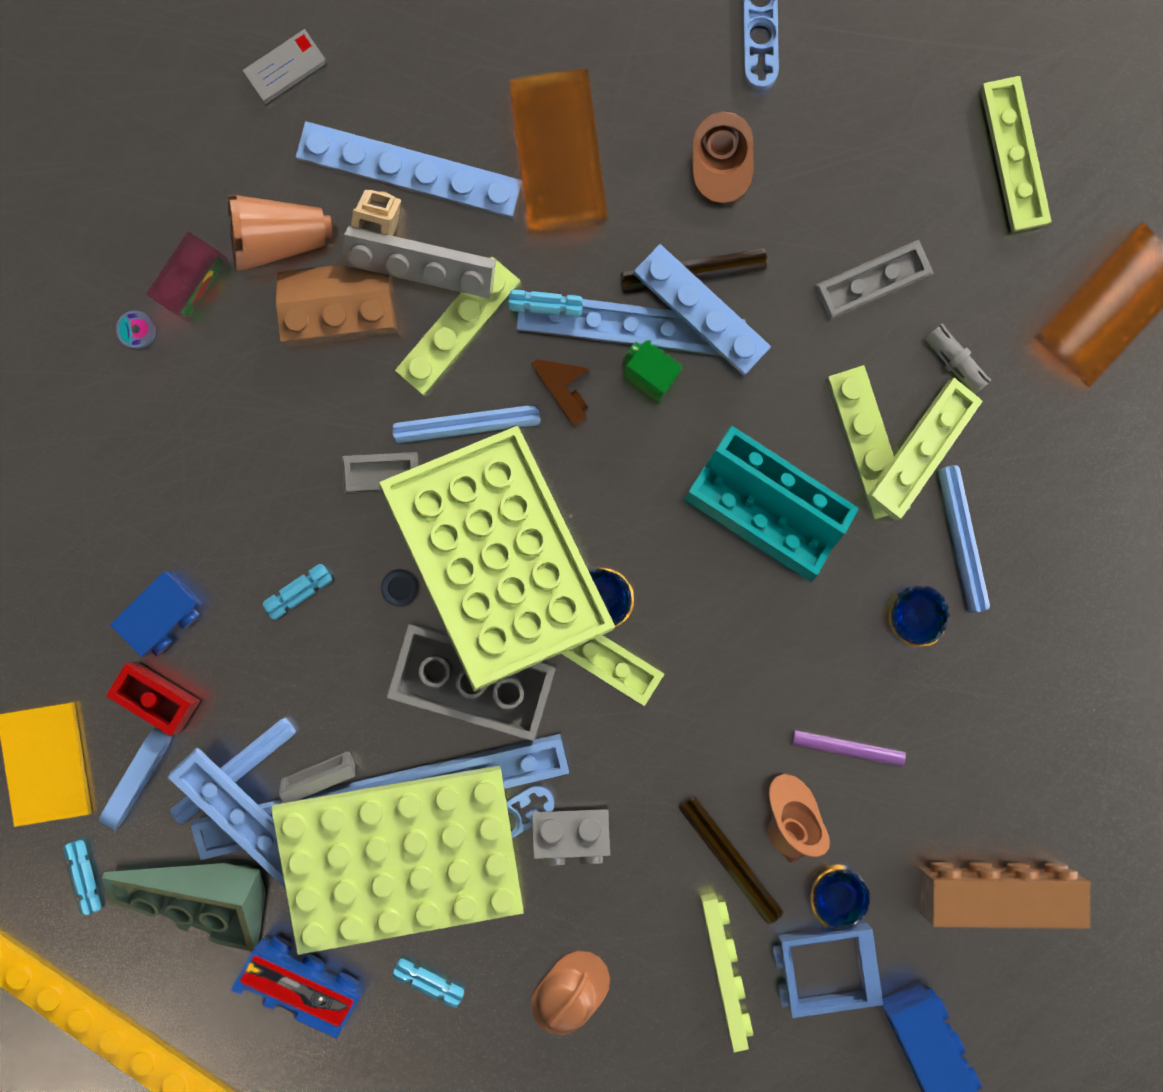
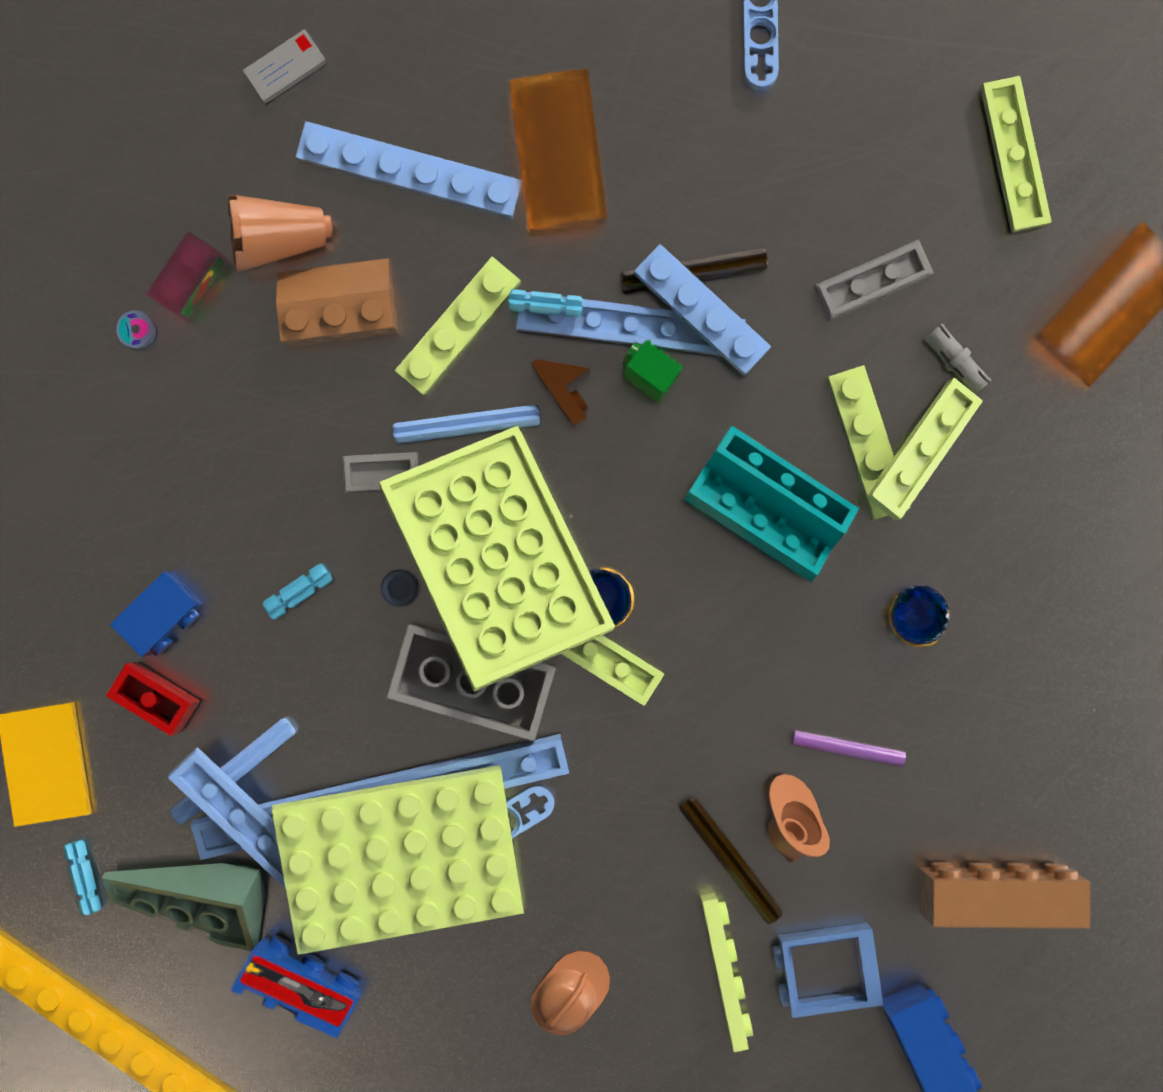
(135, 779): light blue beam -> none
(317, 777): light grey tile -> none
(377, 208): tan window -> none
(418, 262): light grey plate -> none
(428, 983): medium azure axle -> none
(571, 835): light grey bracket -> none
(723, 157): nougat piece -> none
(839, 898): clear blue hair -> none
(963, 539): light blue axle -> none

